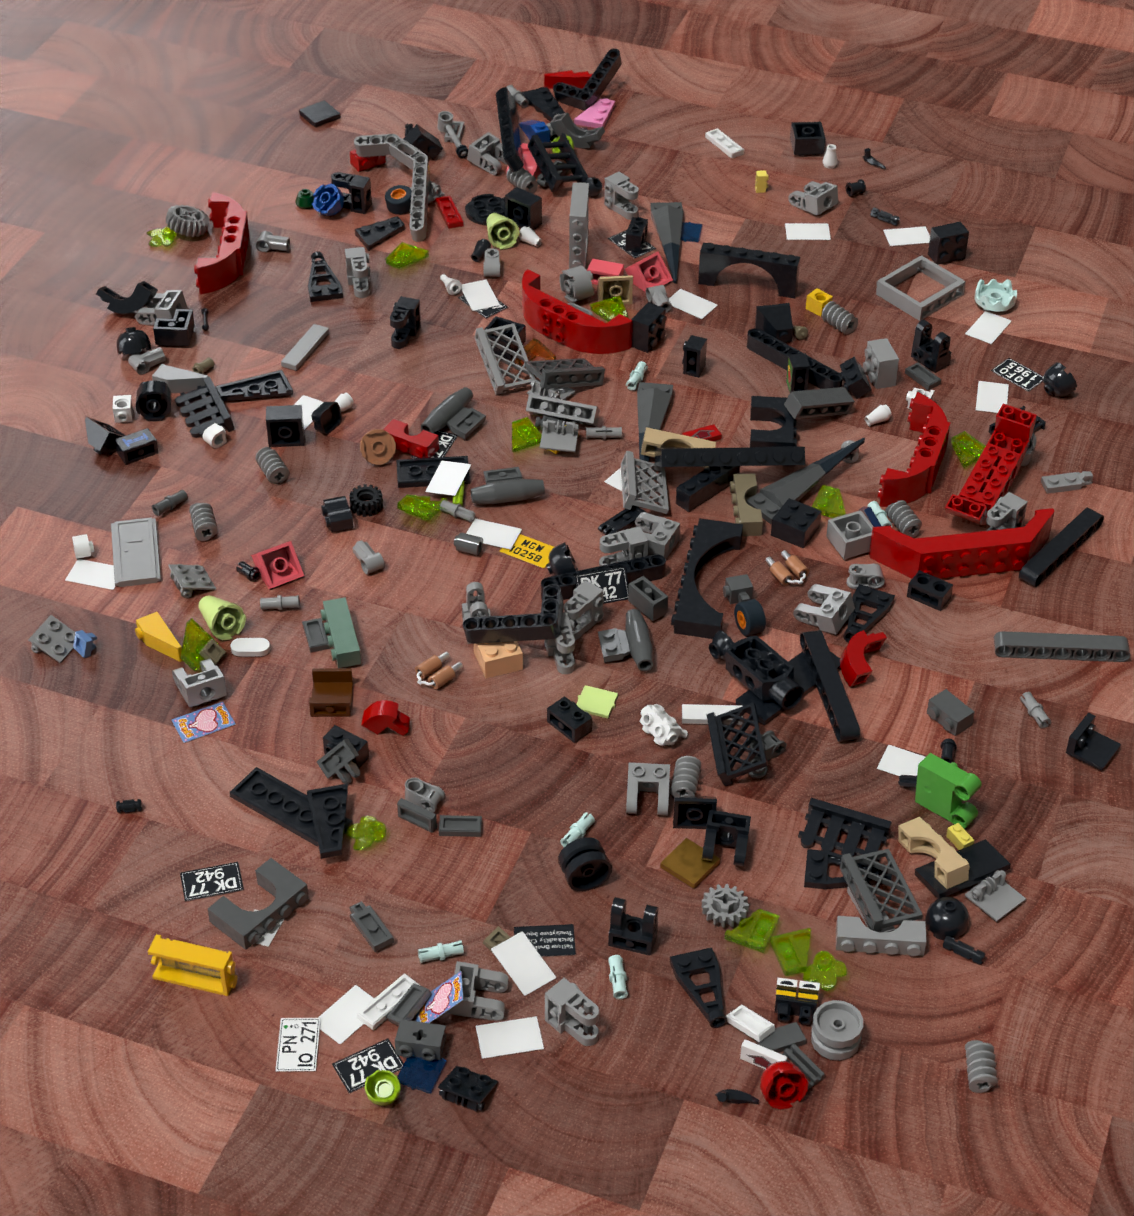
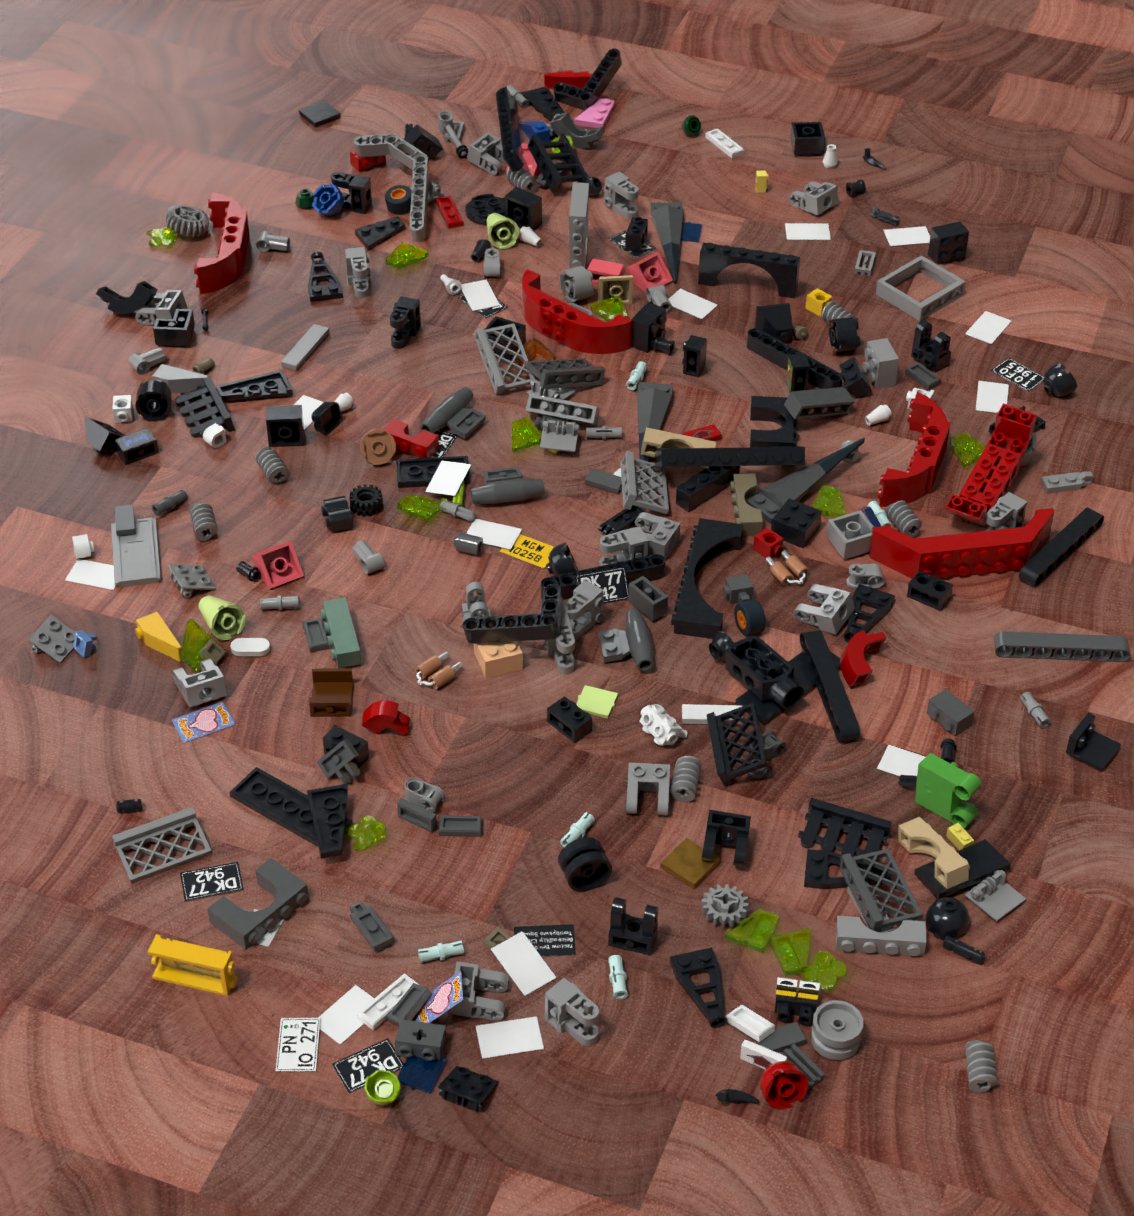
(124, 520): none -> tile
(132, 341): black cylinder -> none
(155, 832): none -> light grey fence
(604, 481): none -> dark grey tile
(664, 345): none -> black bush
(691, 125): none -> dark green cone
(692, 811): black slope -> none
(768, 543): none -> red brick
(844, 334): none -> black brick
(863, 269): none -> light grey tile
(995, 295): light aqua plate -> none

